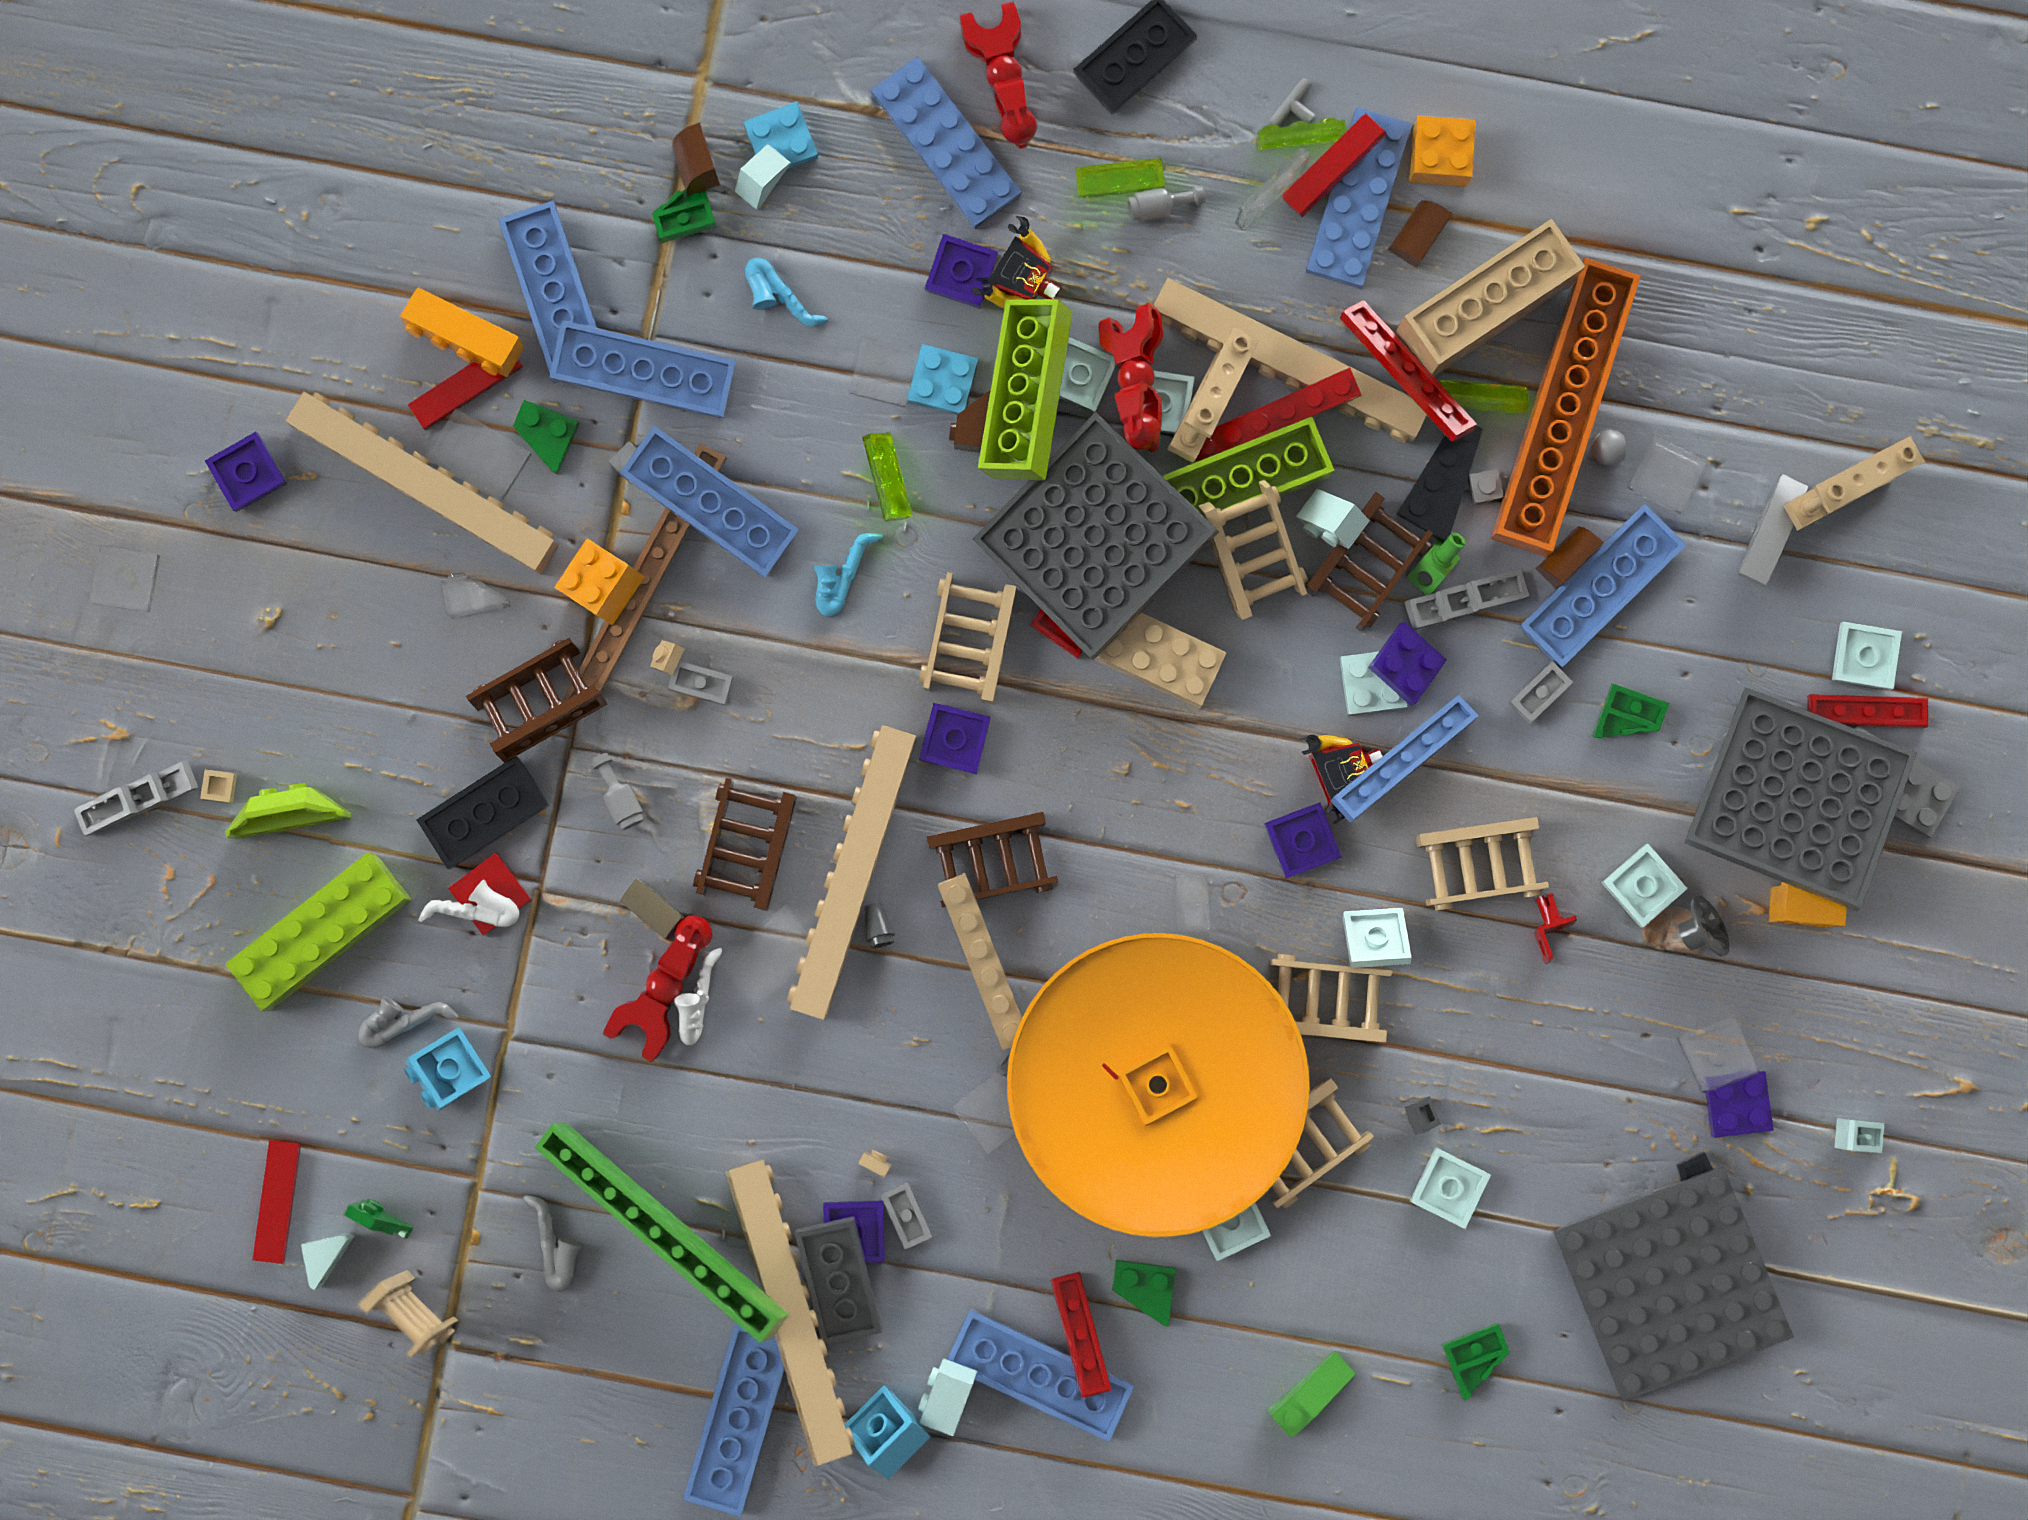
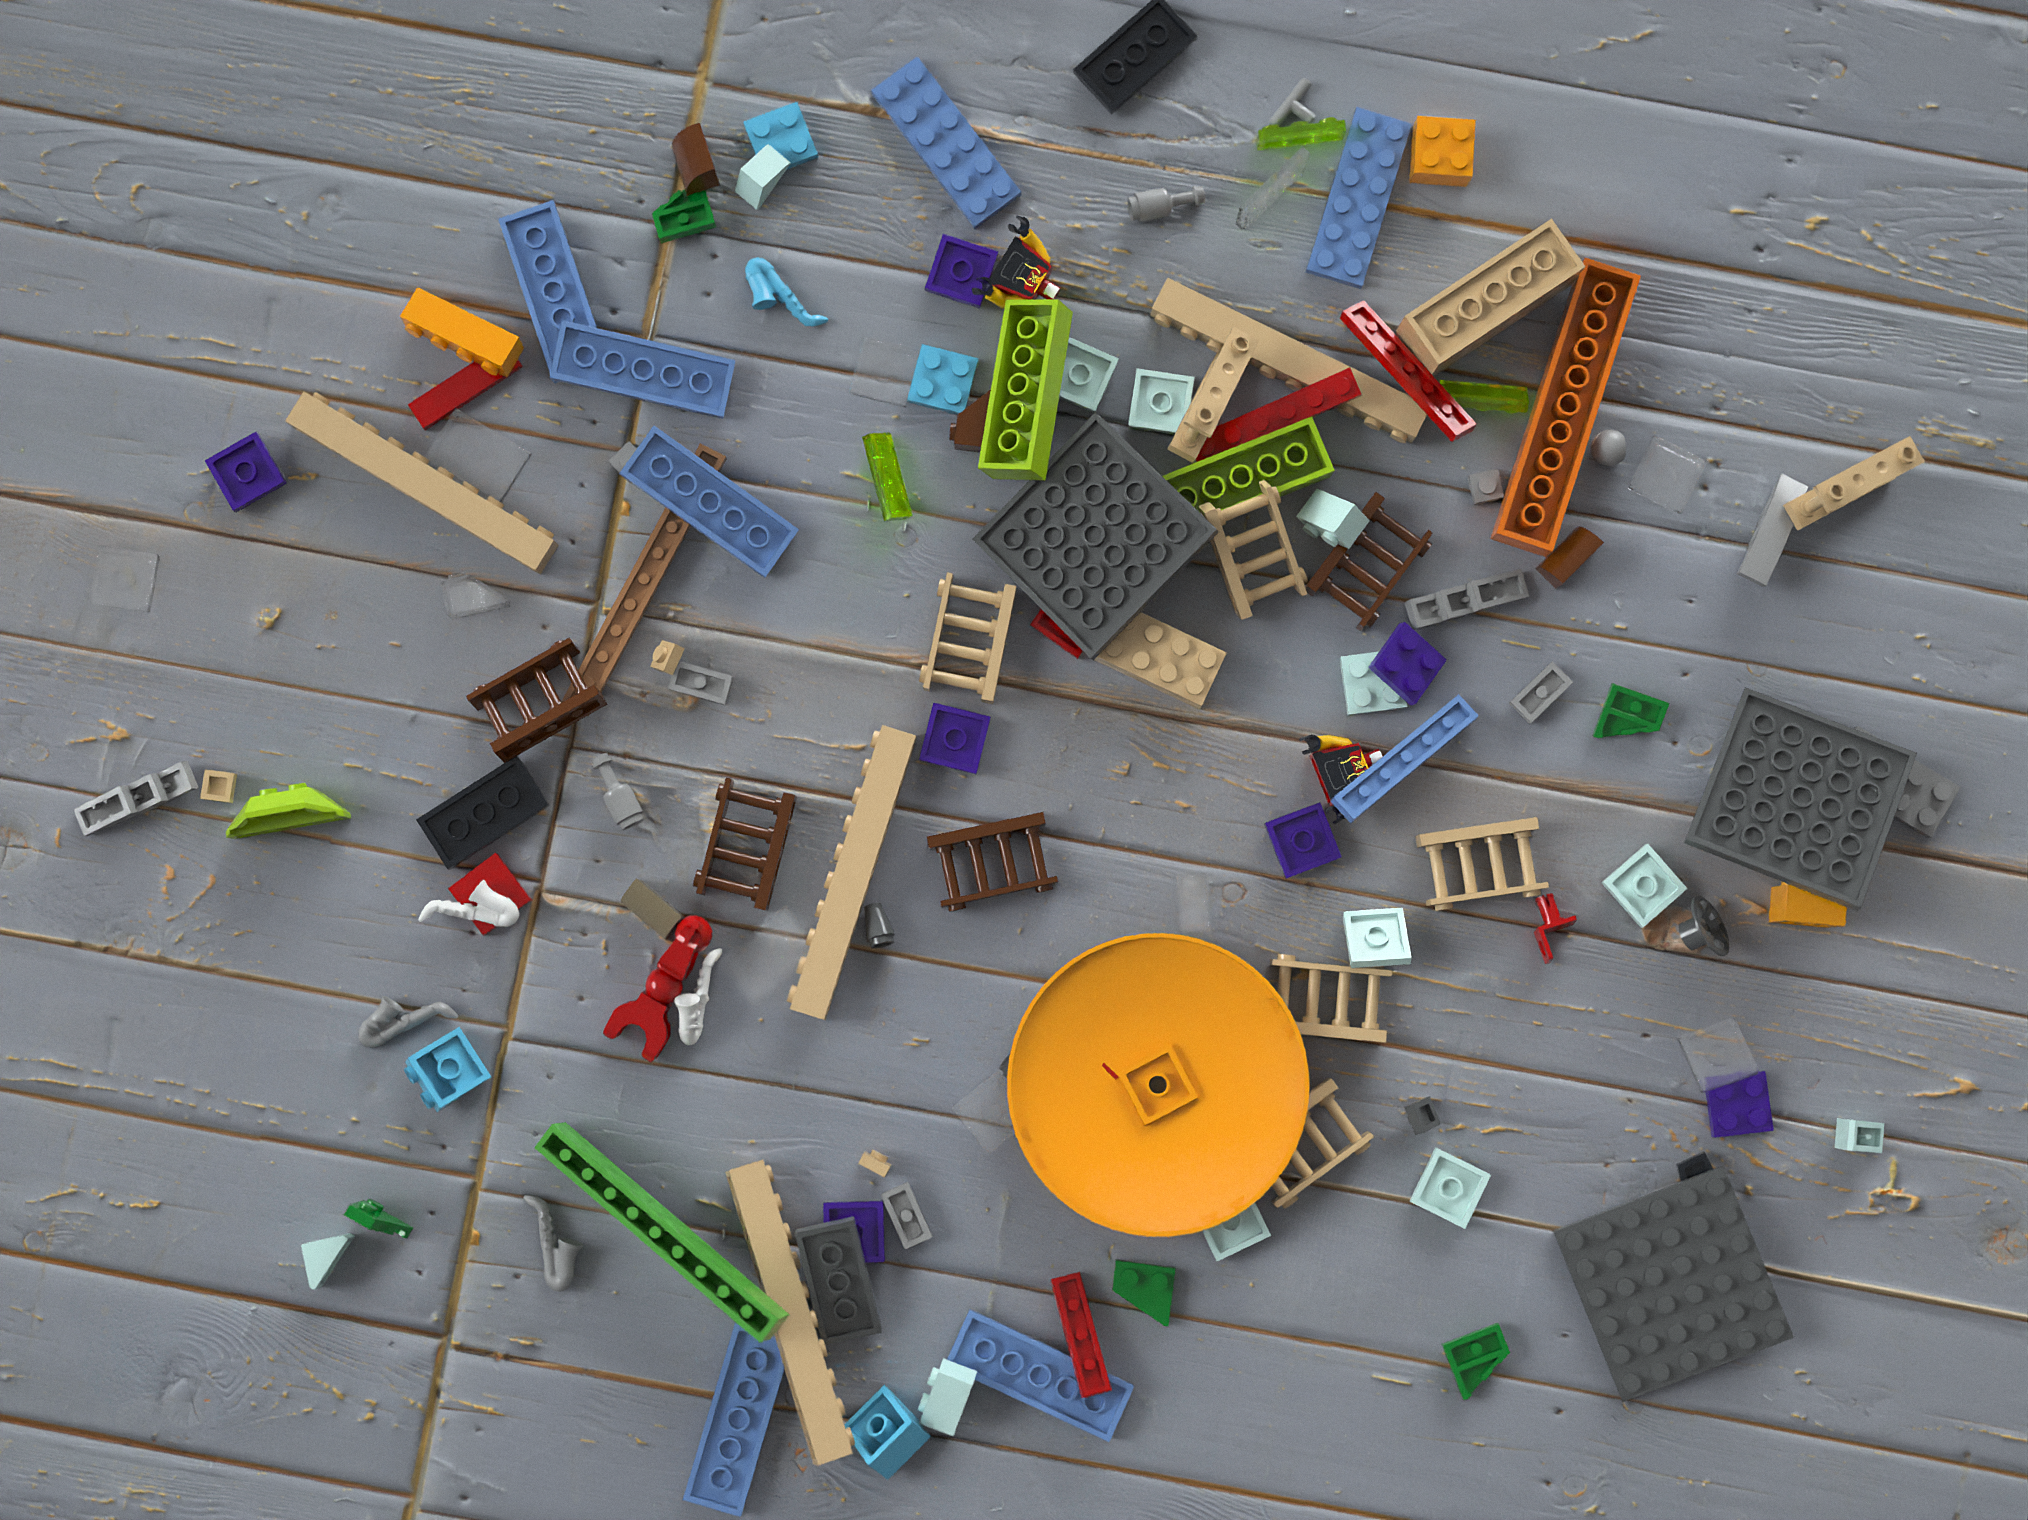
(276, 1201): red tile -> none
(318, 932): lime brick -> none
(408, 1312): tan fence -> none
(546, 433): green wing -> none
(599, 581): light orange brick -> none
(832, 588): medium azure piece -> none
(982, 958): tan plate -> none
(1003, 72): red piece -> none
(1119, 178): clear neon green plate -> none
(1133, 352): red piece -> none
(1311, 1394): bright green slope -> none
(1334, 165): red tile -> none
(1420, 232): reddish brown brick -> none
(1438, 562): bright green bracket -> none
(1440, 487): black wing -> none
(1602, 586): medium blue plate -> none
(1866, 656): light aqua plate -> none
(1871, 710): red tile -> none

